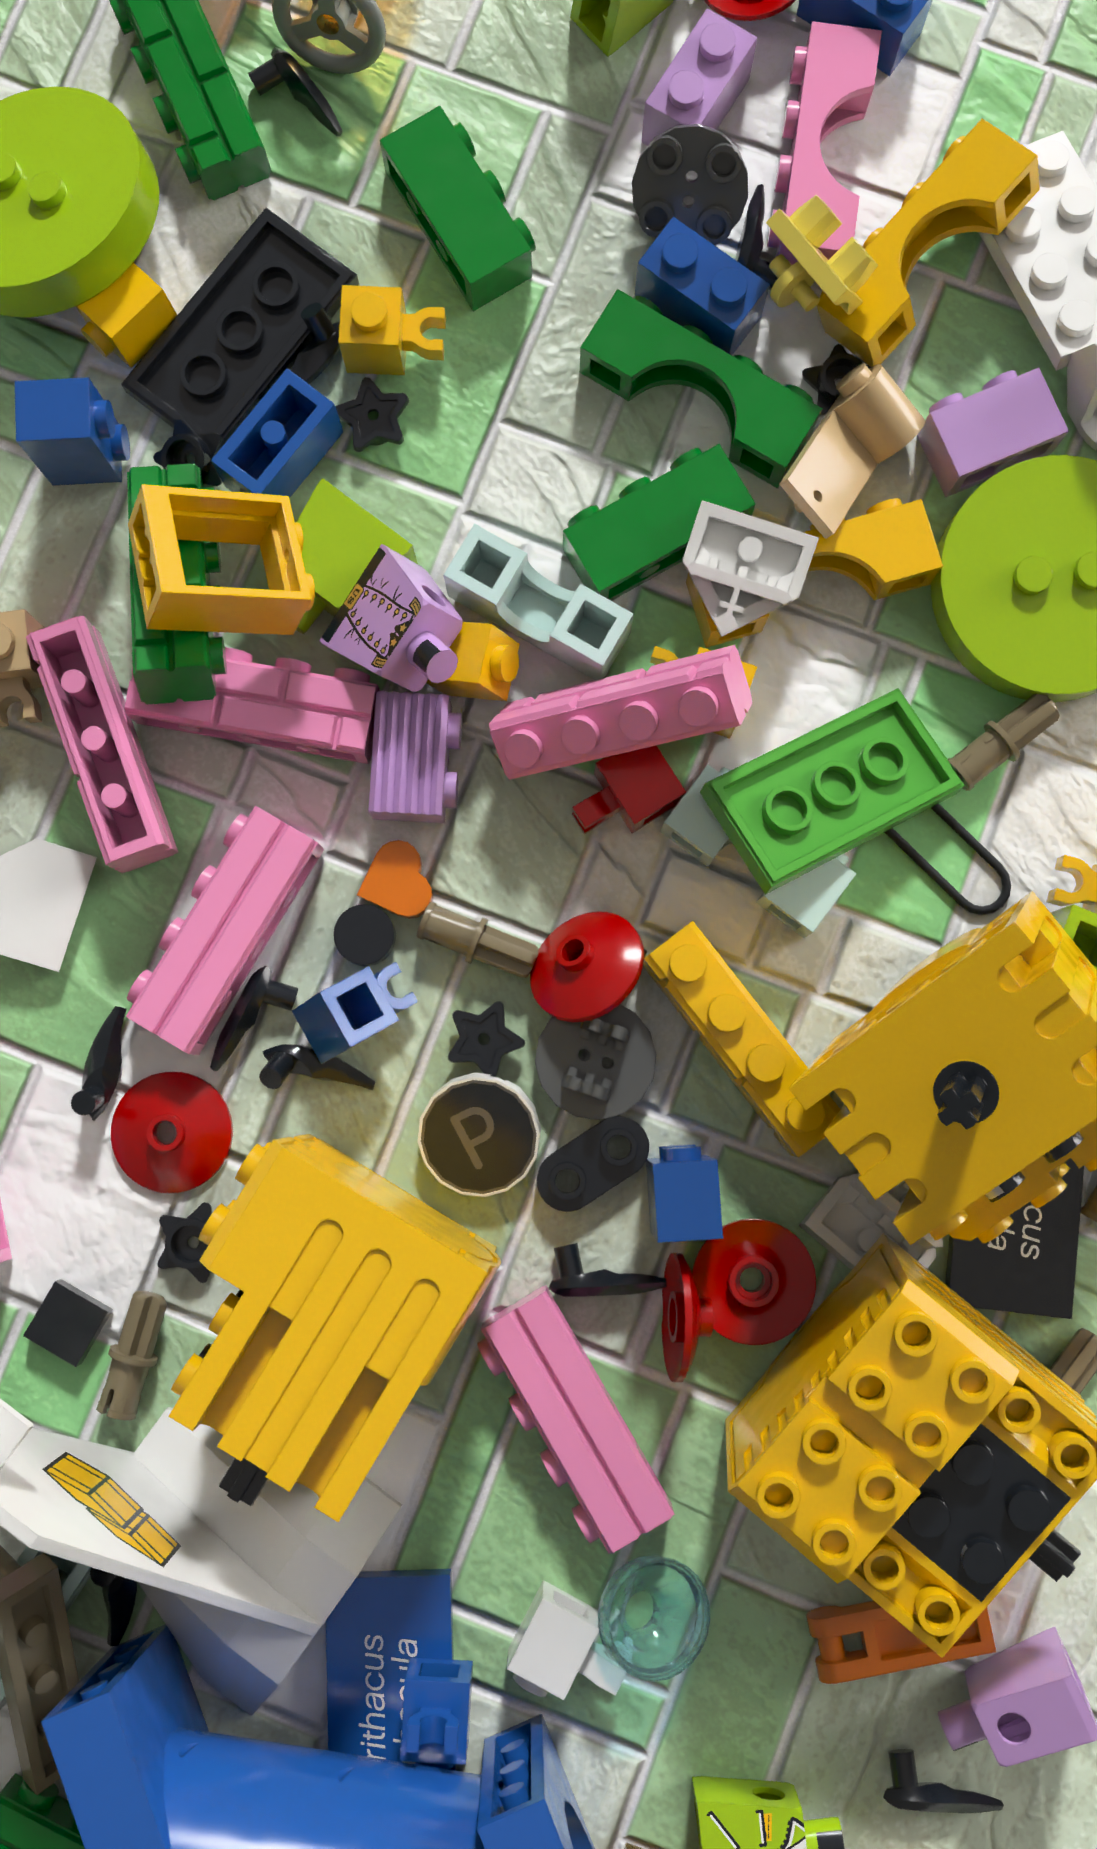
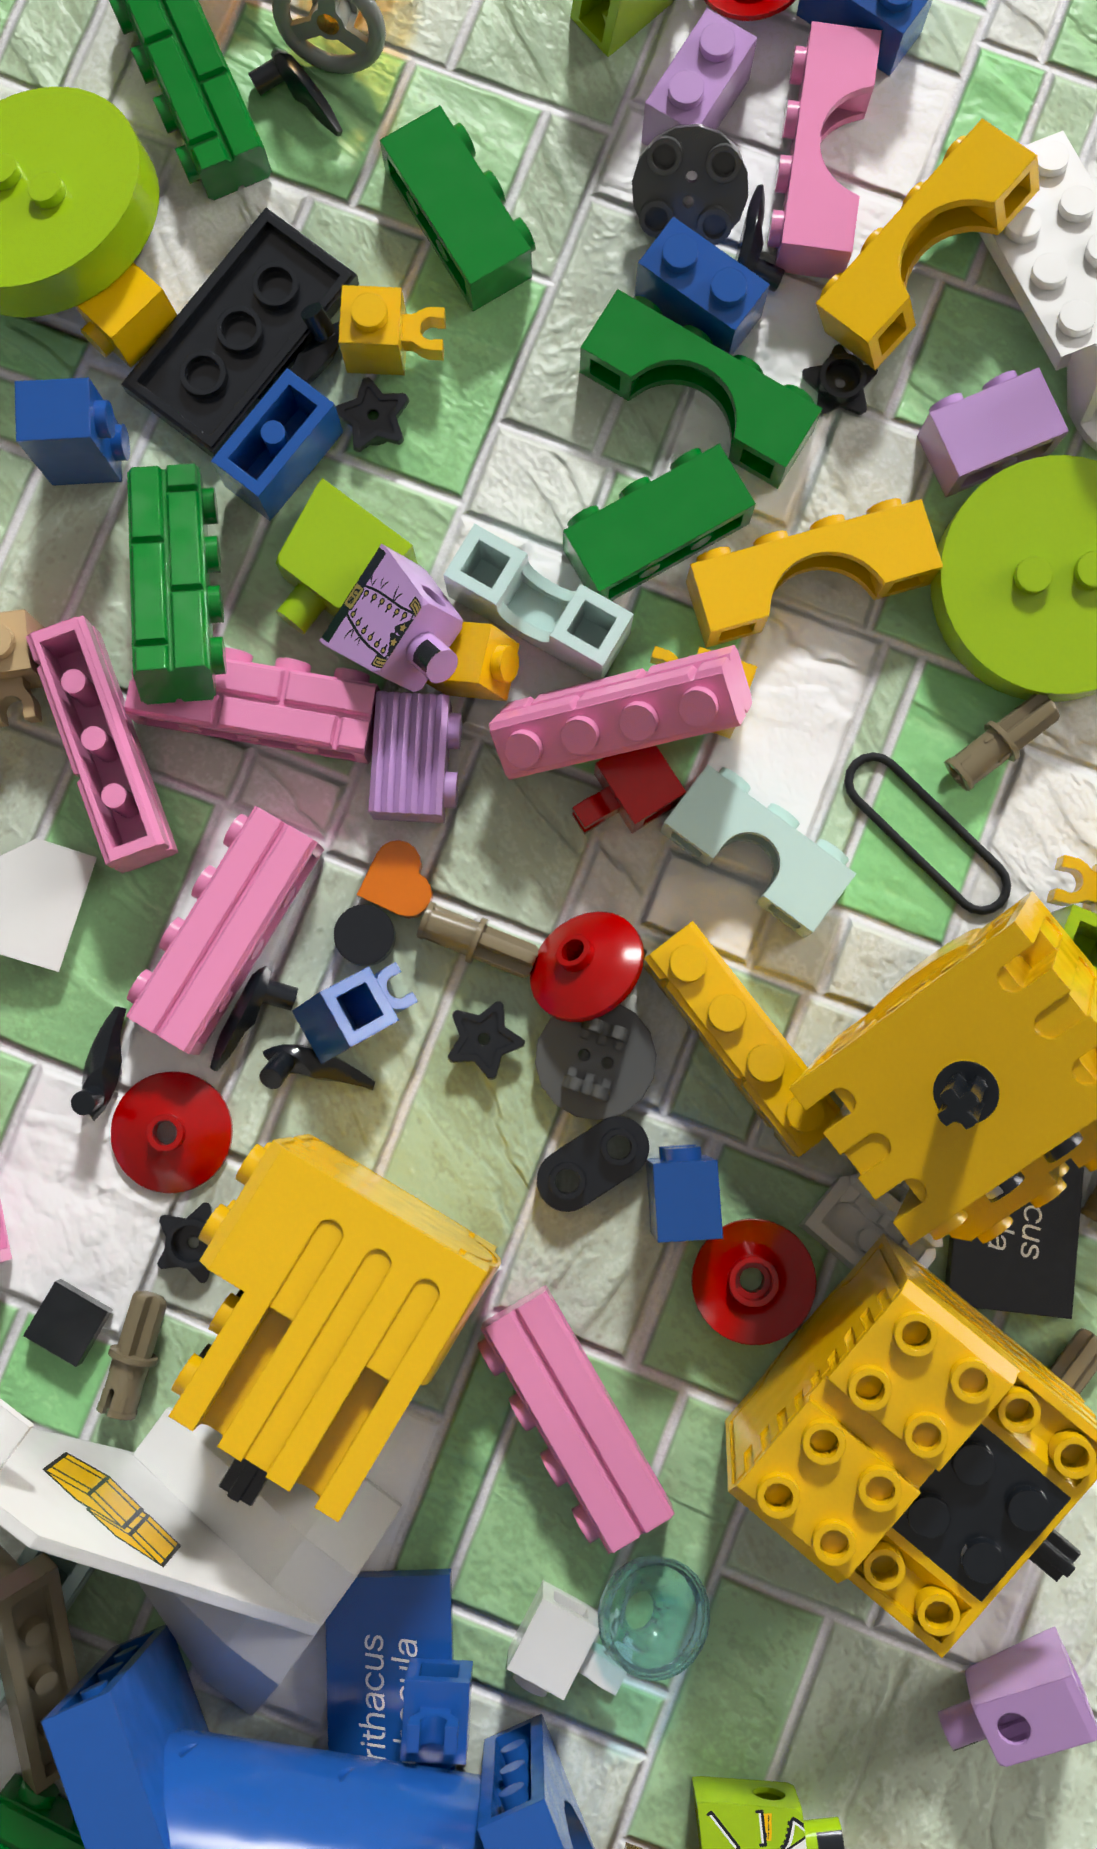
(119, 1600): black bar -> none
(187, 441): black plate -> none
(193, 514): yellow window -> none
(479, 1135): black tile -> none
(576, 1283): black bar -> none
(683, 1317): red dish -> none
(745, 565): white slope -> none
(831, 790): bright green tile -> none
(837, 277): light yellow hips -> none
(858, 432): tan door -> none
(885, 1642): orange plate -> none
(930, 1796): black bar -> none

